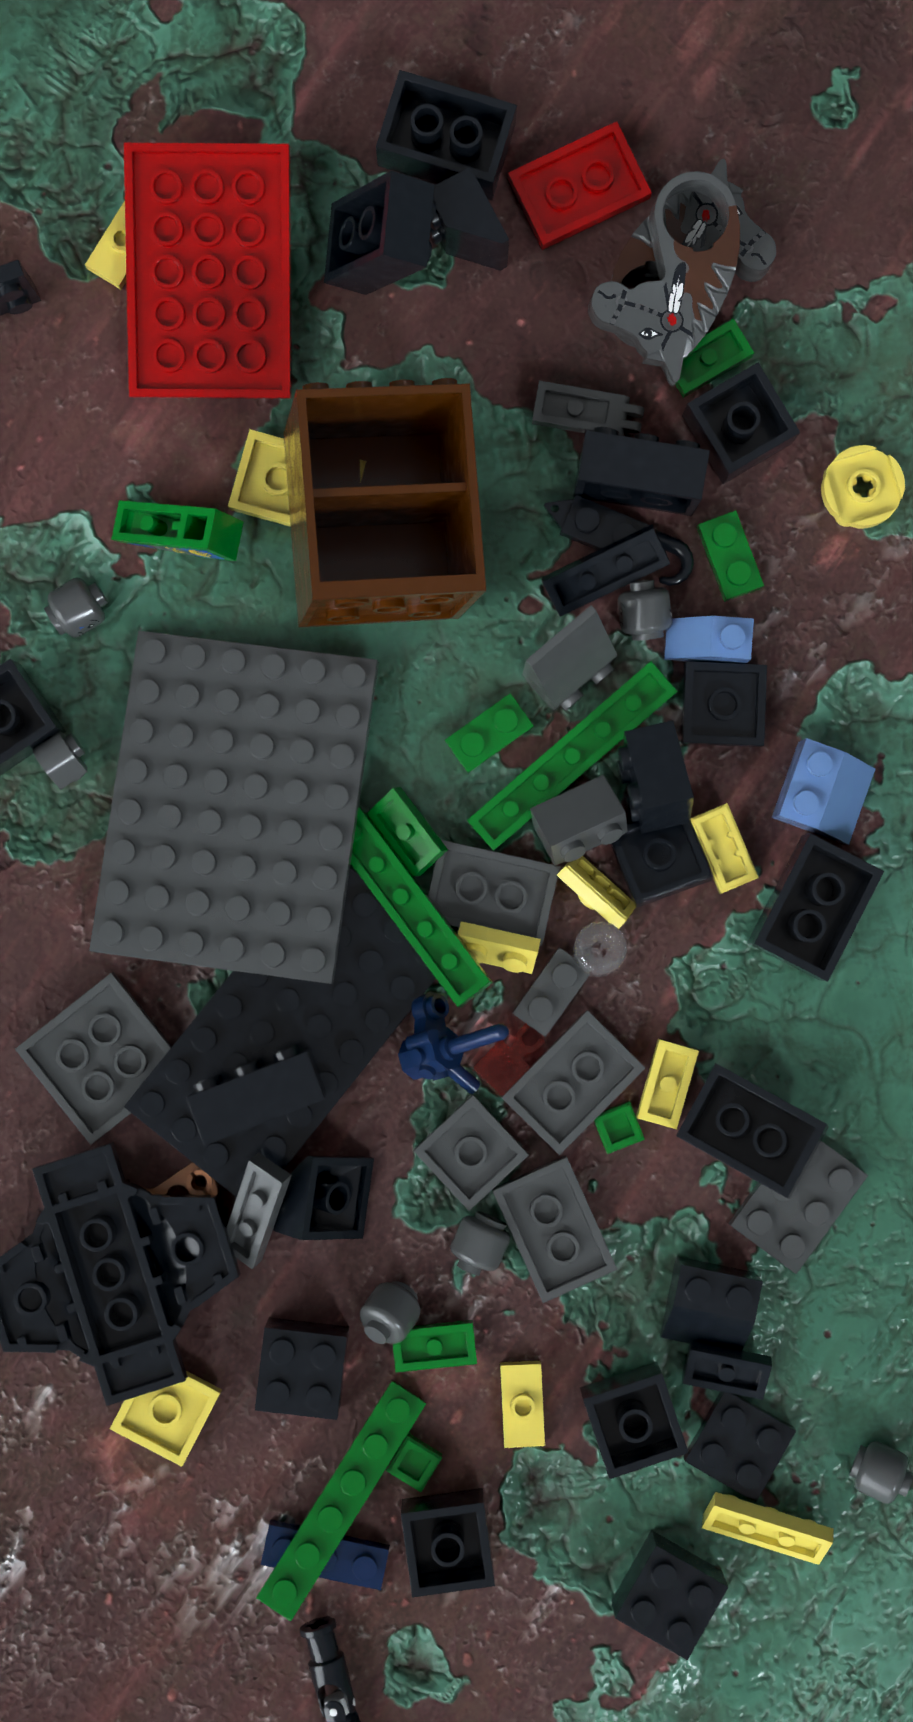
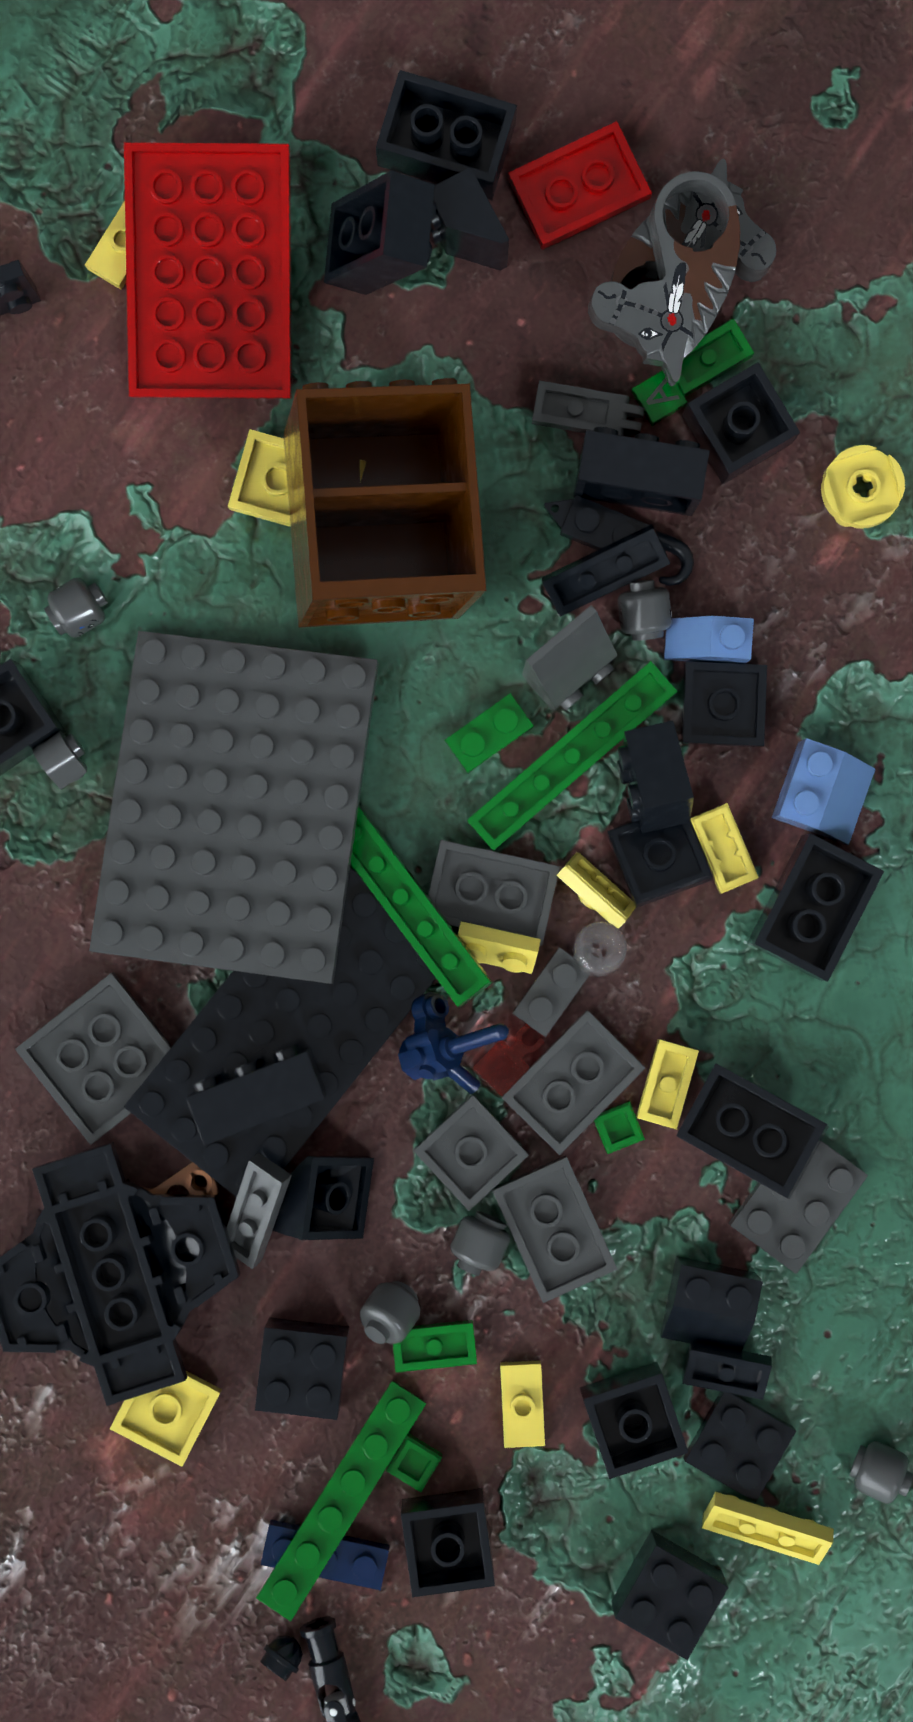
(178, 529): green slope -> none
(282, 1656): none -> black plate
(407, 831): green plate -> none
(579, 820): dark grey brick -> none
(658, 398): none -> green tile
(730, 556): green plate -> none

